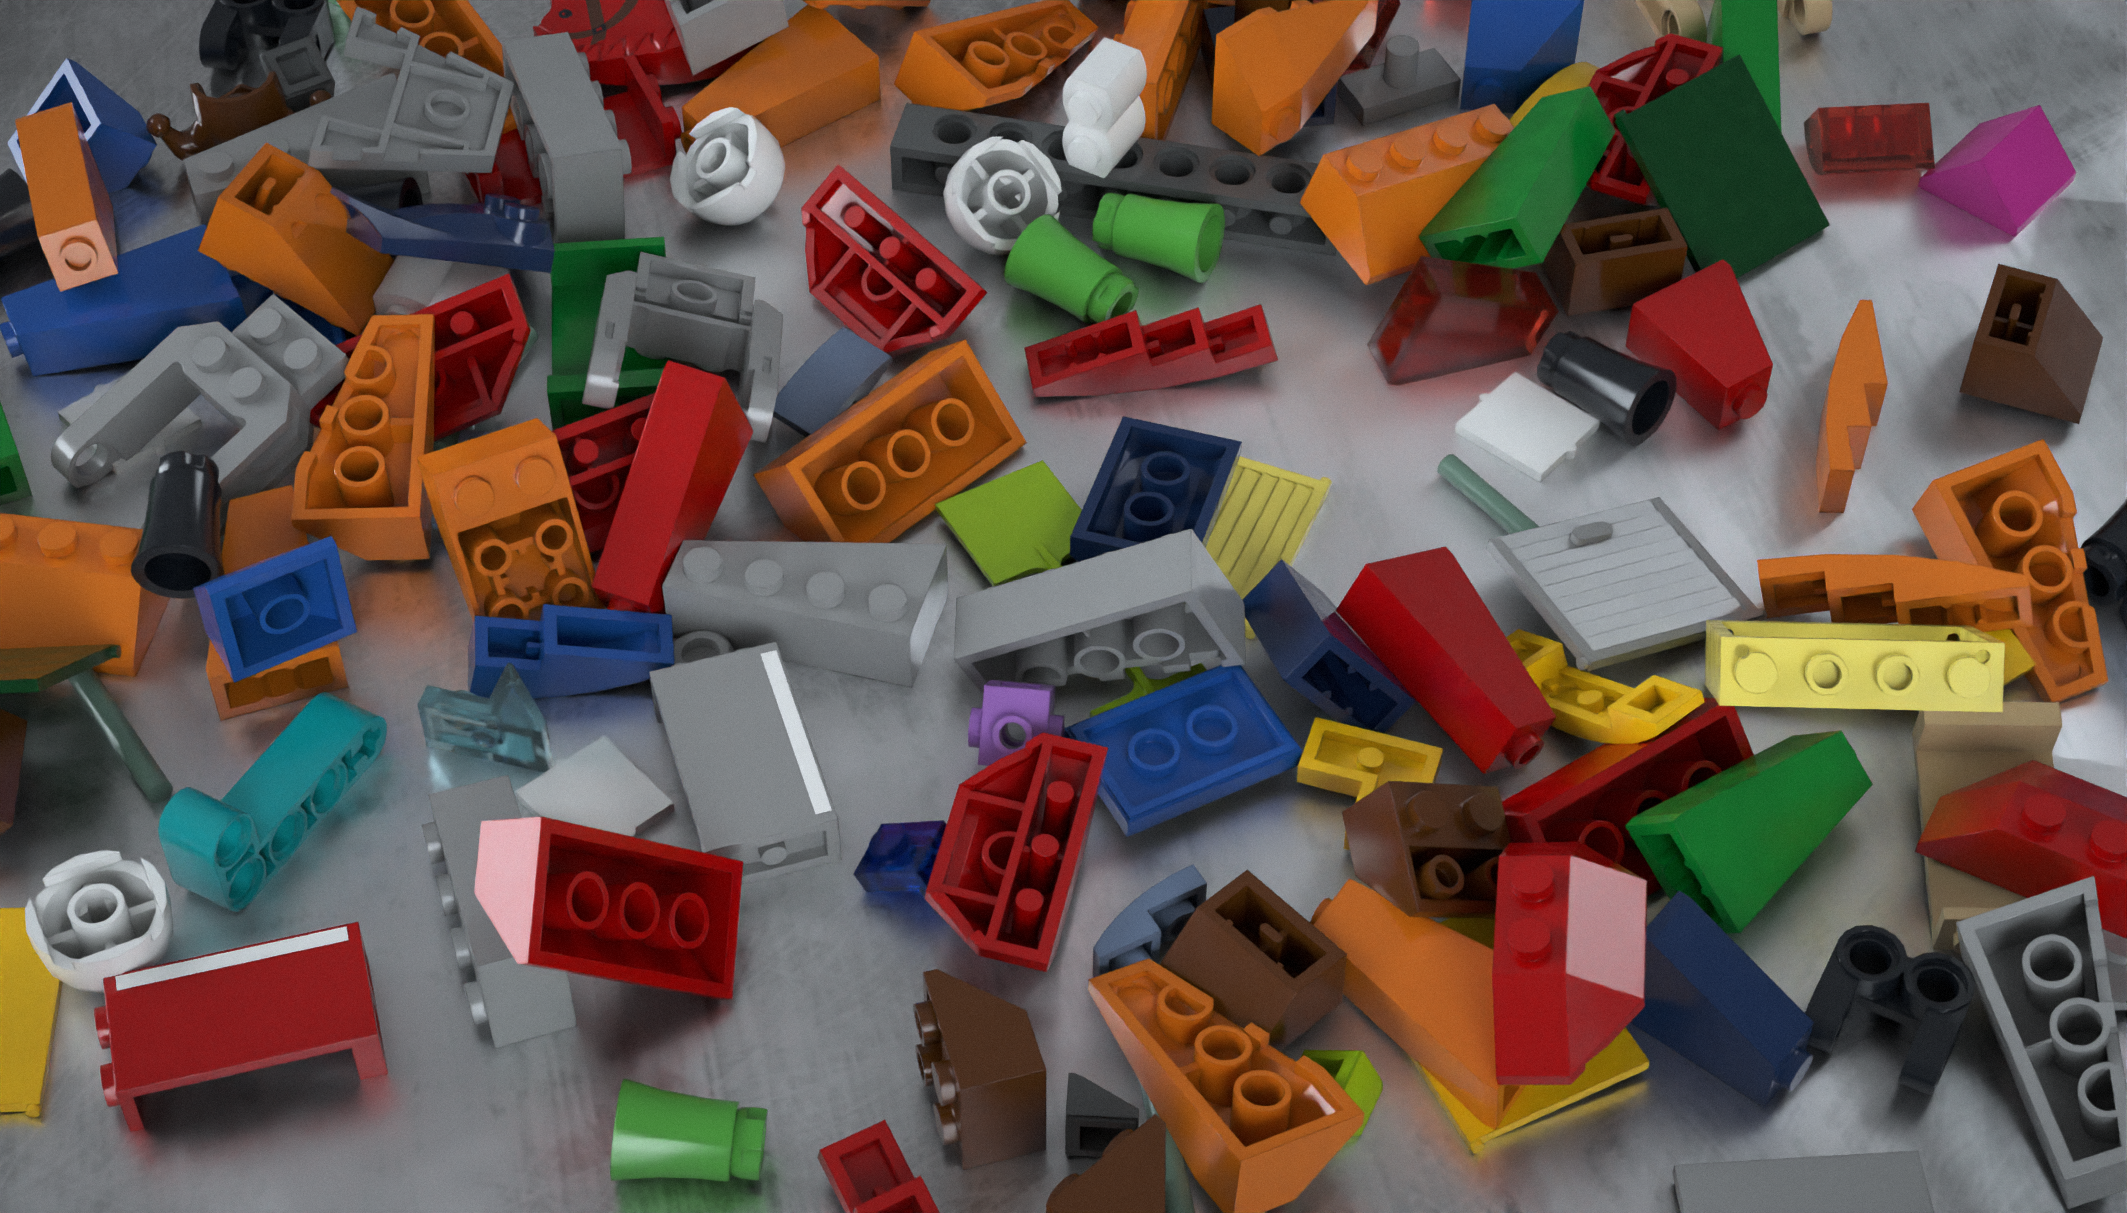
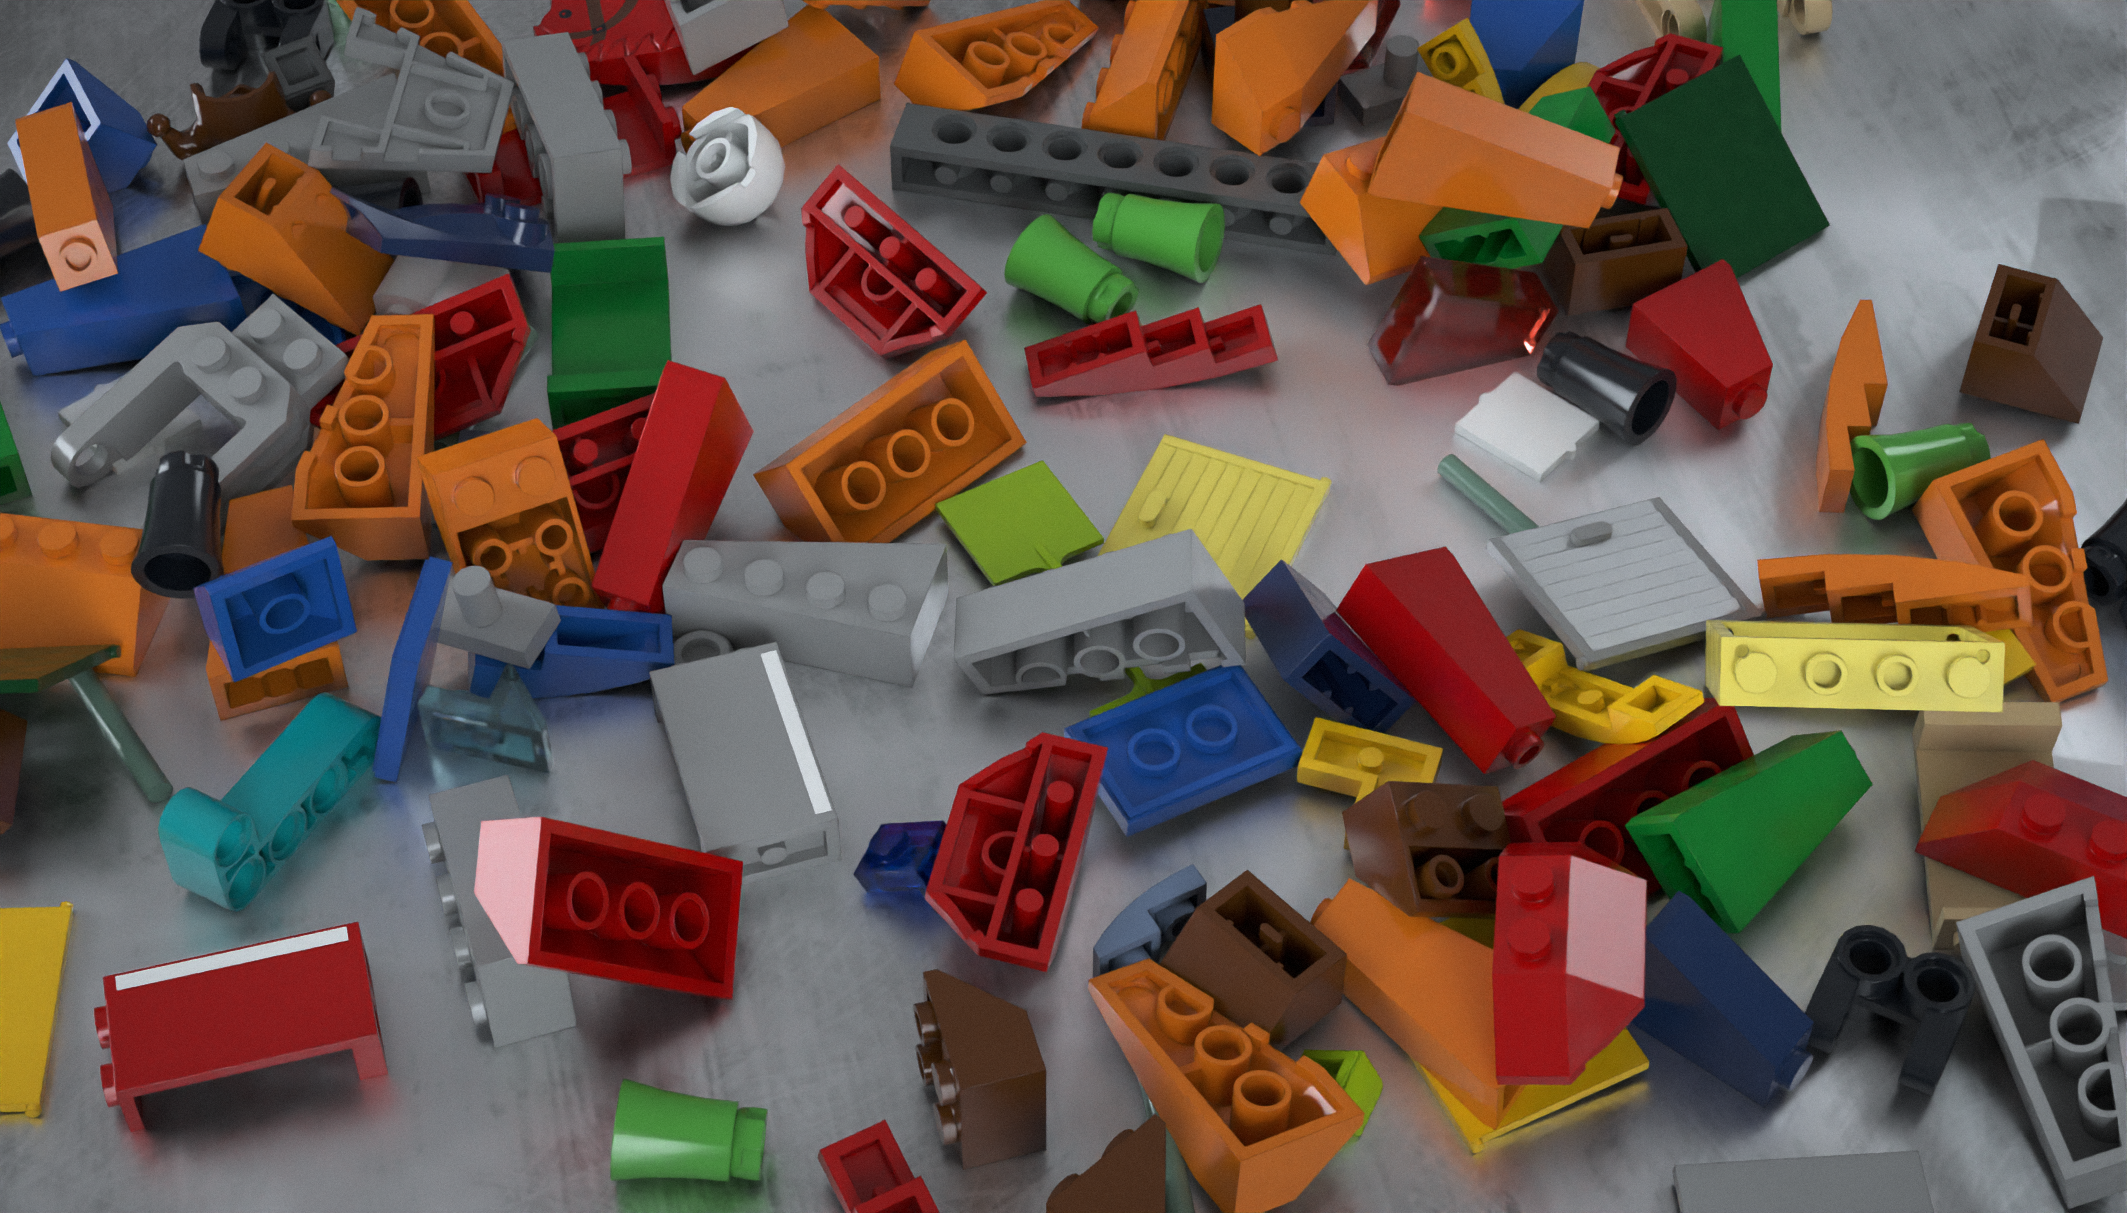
(100, 919): white cylinder -> none
(411, 668): none -> blue tile
(495, 620): none -> light grey tile
(598, 791): white piece -> none
(691, 317): light grey plate -> none
(830, 381): sand blue slope -> none
(999, 192): white cylinder -> none
(1012, 702): medium lavender brick -> none
(1094, 1117): dark grey slope -> none
(1104, 107): white brick -> none
(1154, 486): dark blue slope -> none
(1461, 60): none -> yellow slope
(1492, 159): none -> orange slope
(1870, 139): clear red brick -> none
(1899, 467): none -> bright green plant
(2004, 170): dark pink slope -> none

